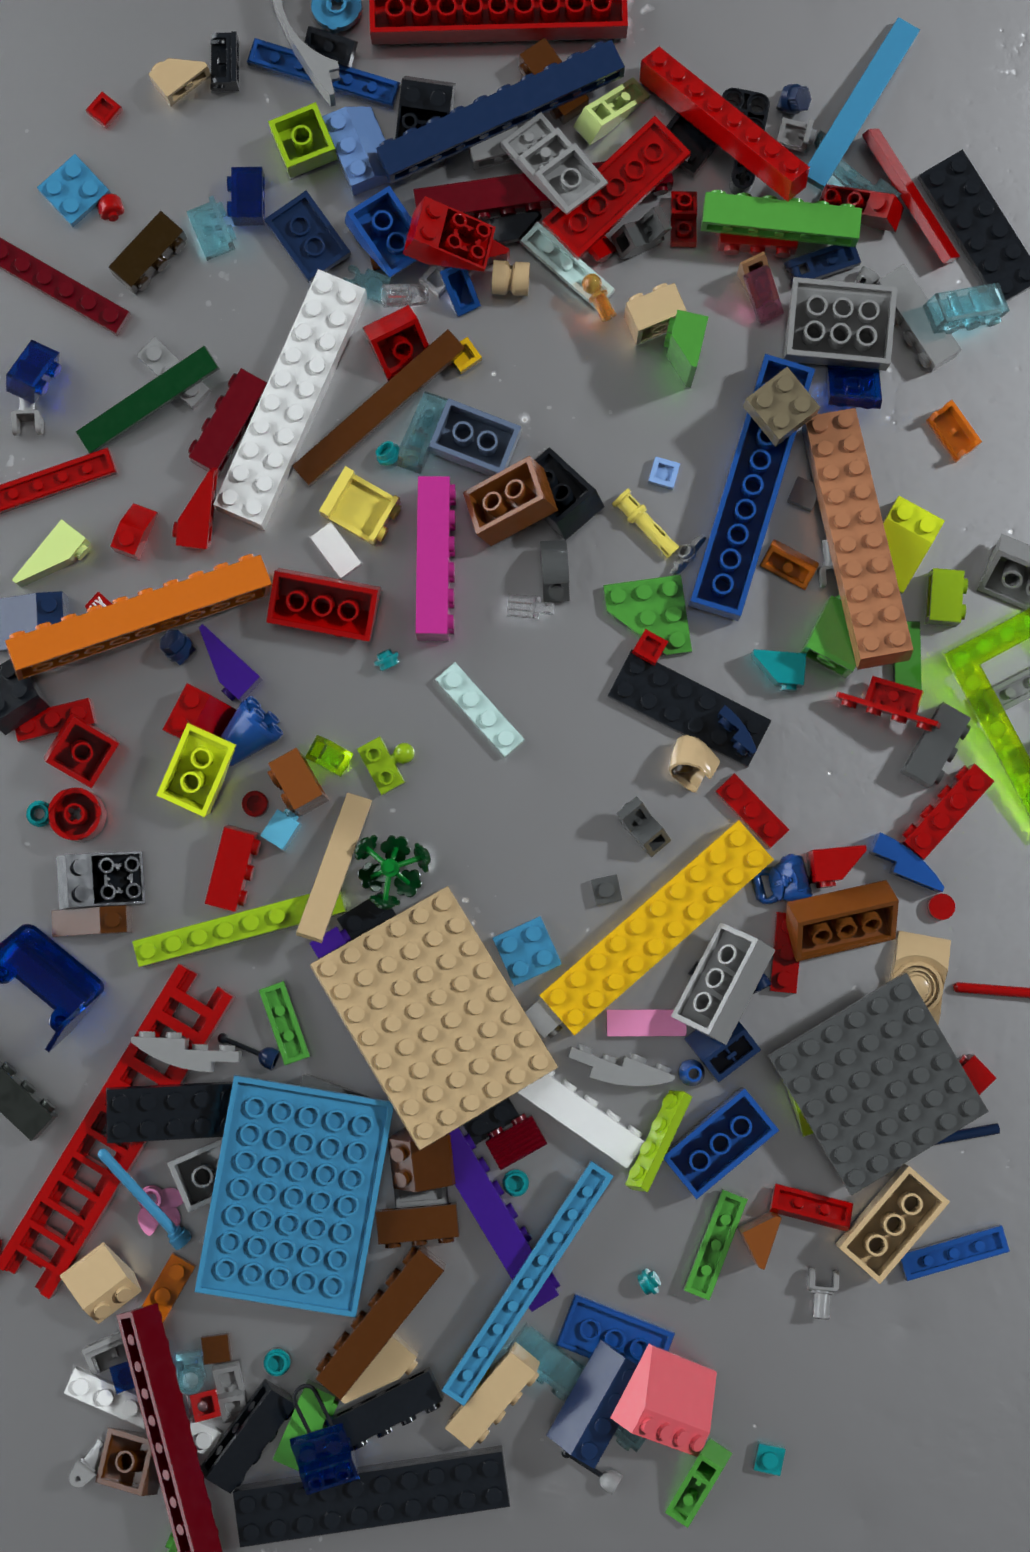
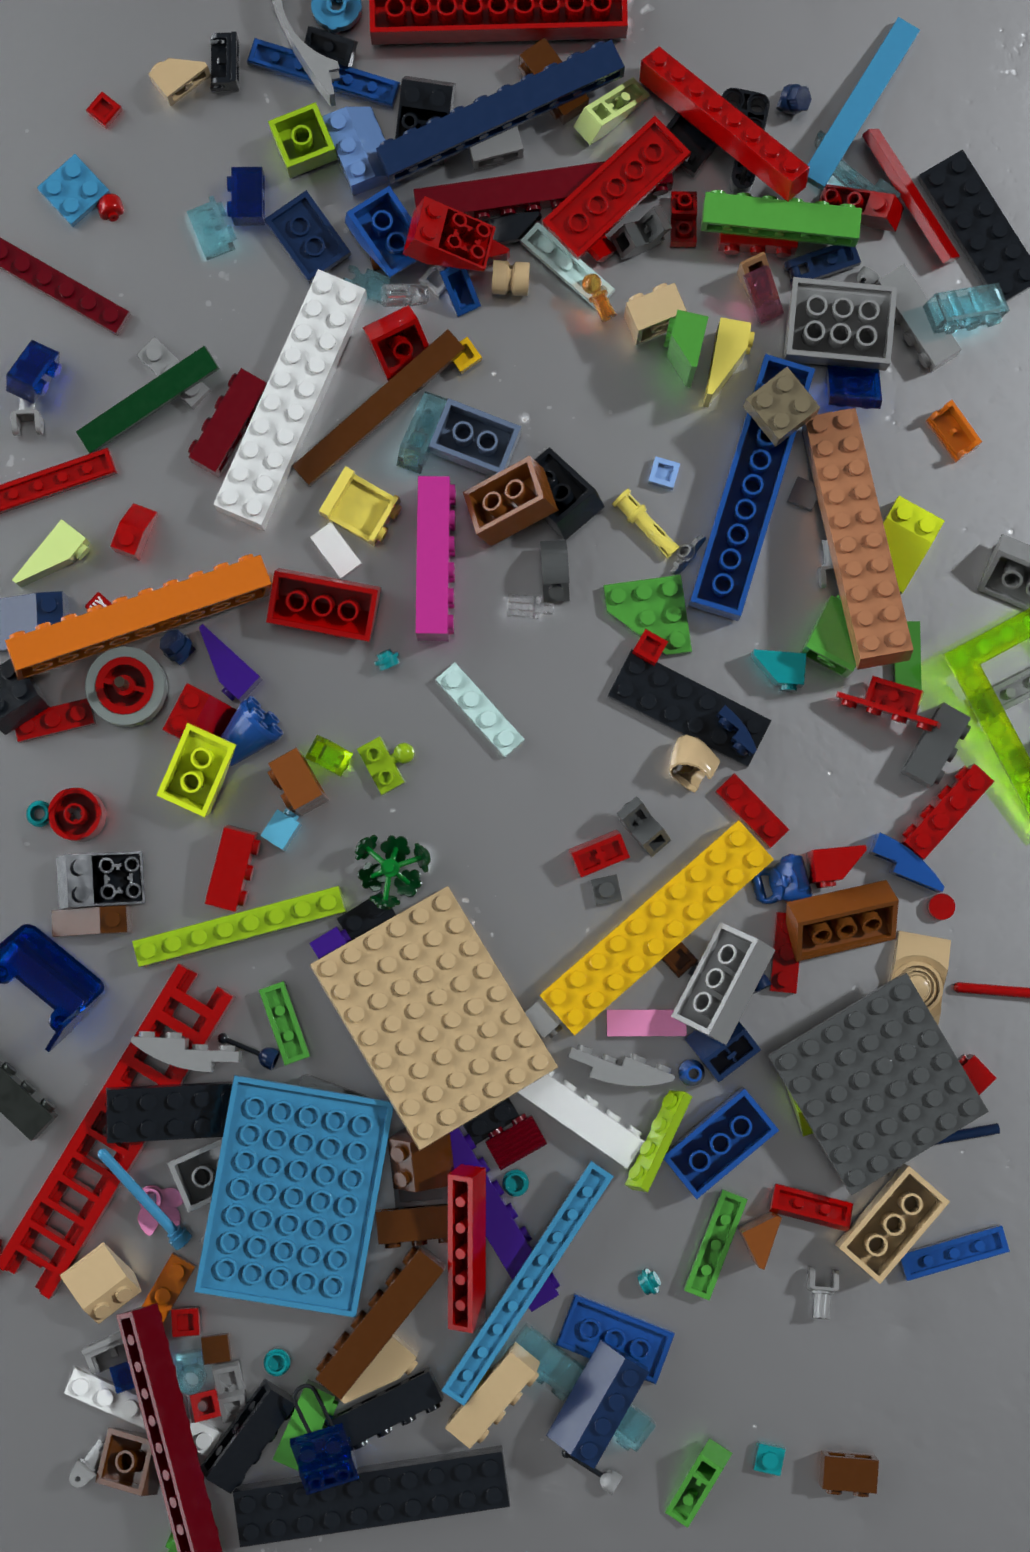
(81, 750): red brick -> none
(126, 686): none -> wheel
(148, 253): dark brown brick -> none
(185, 1321): none -> red plate
(196, 521): red slope -> none
(255, 804): red tile -> none
(334, 868): tan tile -> none
(387, 453): teal plate -> none
(466, 1248): none -> red brick
(527, 951): dark azure plate -> none
(553, 163): light grey slope -> none
(599, 853): none -> red hinge
(668, 1401): coral slope -> none
(679, 959): none -> reddish brown tile
(731, 344): none -> light yellow slope
(789, 564): orange slope -> none
(796, 134): light grey bracket -> none
(848, 1473): none -> reddish brown brick
(946, 597): lime brick -> none

